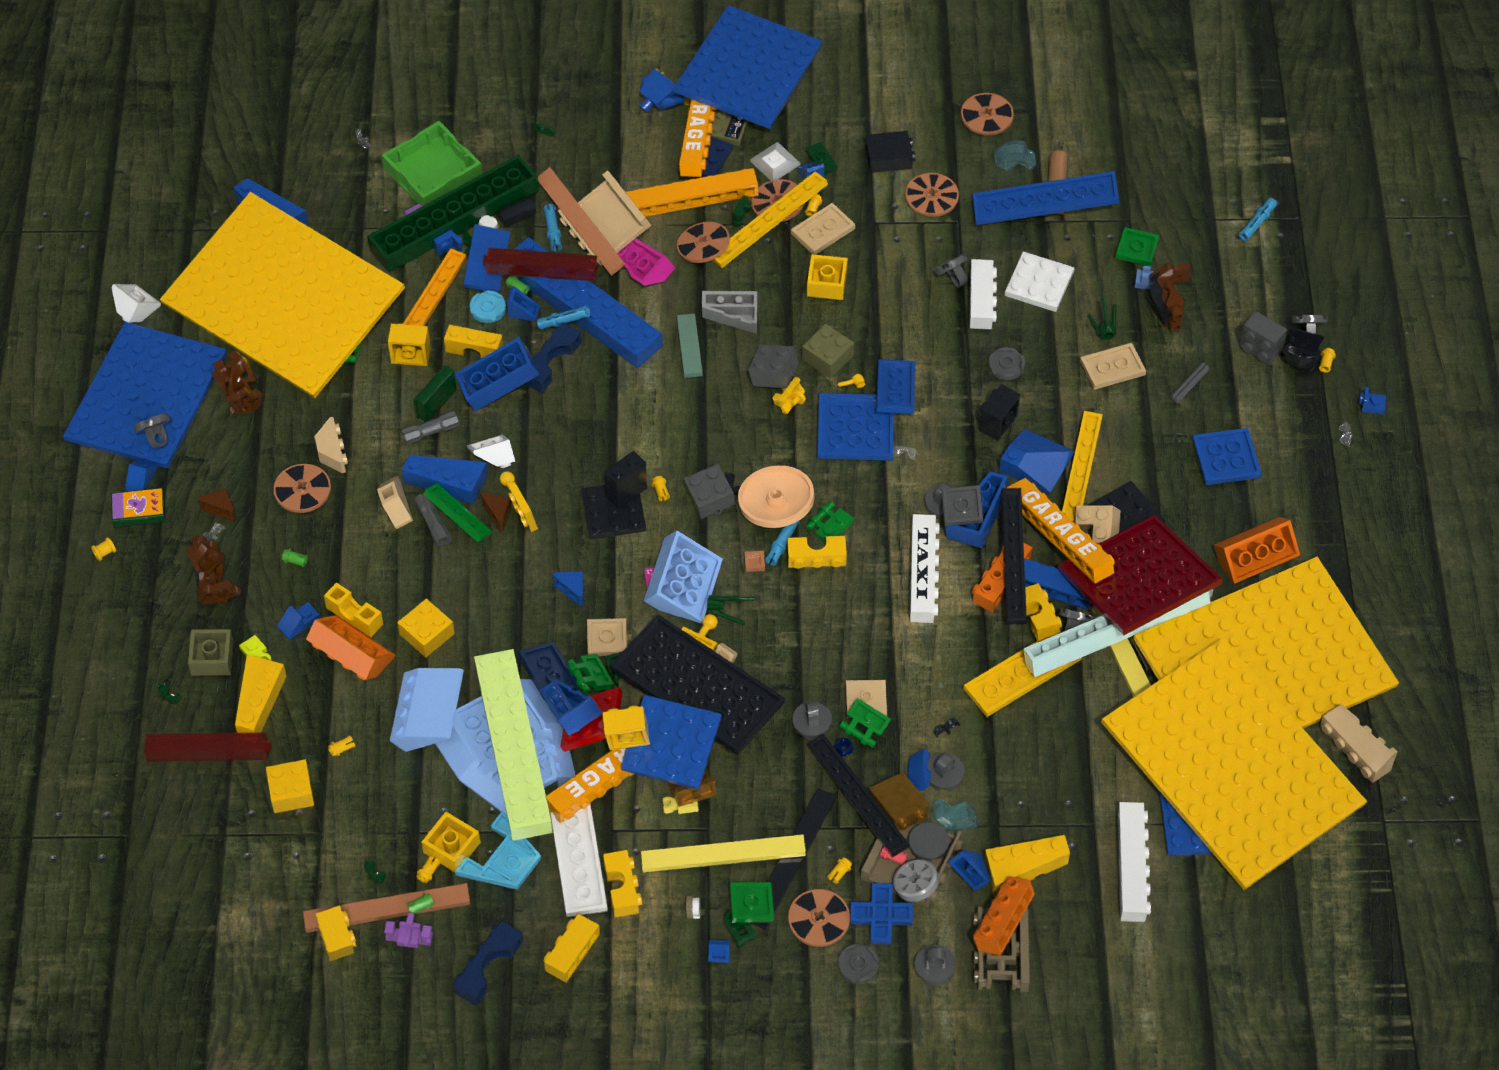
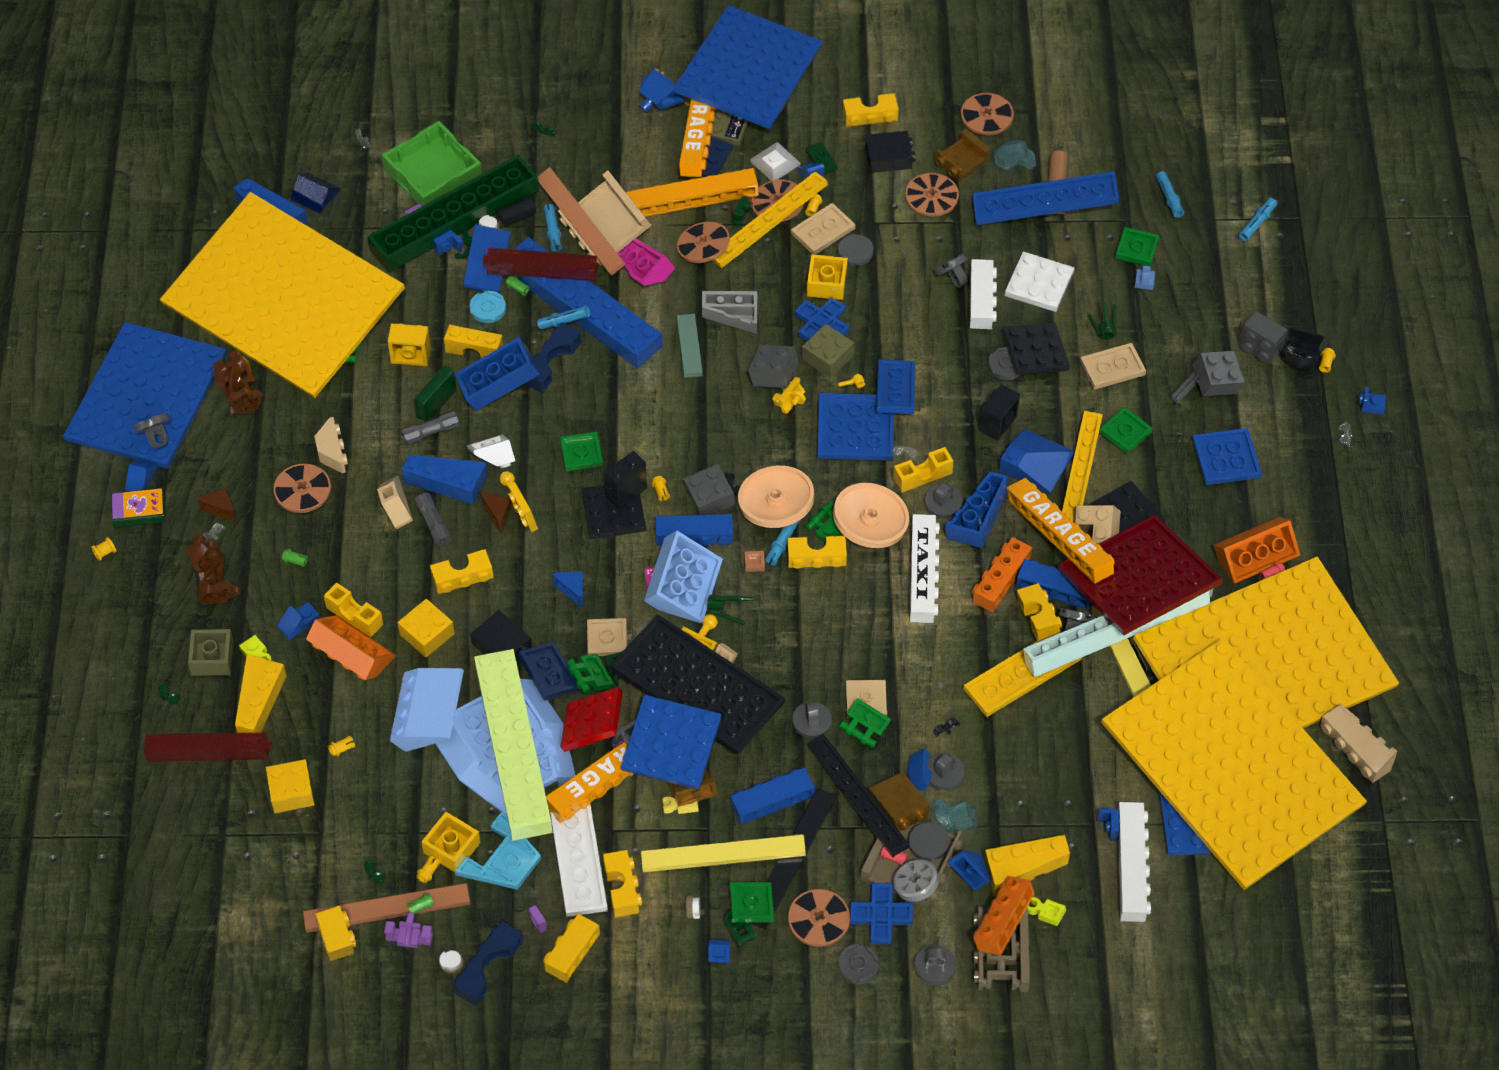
(133, 302): white slope -> none
(313, 192): none -> clear blue slope
(436, 288): light orange tile -> none
(448, 579): none -> yellow arch
(451, 962): none -> white piece
(457, 512): green plate -> none
(500, 634): none -> black brick
(521, 306): blue slope -> none
(537, 919): none -> medium lavender tile
(570, 706): blue wedge -> none
(581, 451): none -> green plate
(626, 728): yellow brick -> none
(700, 528): none -> blue brick
(772, 796): none -> blue brick
(818, 317): none -> blue plate
(839, 870): yellow pin -> none
(844, 742): clear blue plate -> none
(856, 248): none -> dark grey tile
(857, 114): none -> yellow arch
(871, 515): none -> light nougat dish
(935, 467): none -> yellow arch
(962, 505): dark grey tile -> none
(963, 156): none -> pearl gold panel
(1014, 556): black tile -> none
(1035, 348): none -> black plate
(1048, 912): none -> neon yellow plate
(1111, 817): none -> blue bracket
(1125, 430): none -> green plate
(1166, 297): reddish brown hips -> none
(1172, 199): none -> dark azure pin
(1218, 373): none -> dark grey brick
(1275, 569): none -> coral pin
(1309, 321): dark grey tile -> none

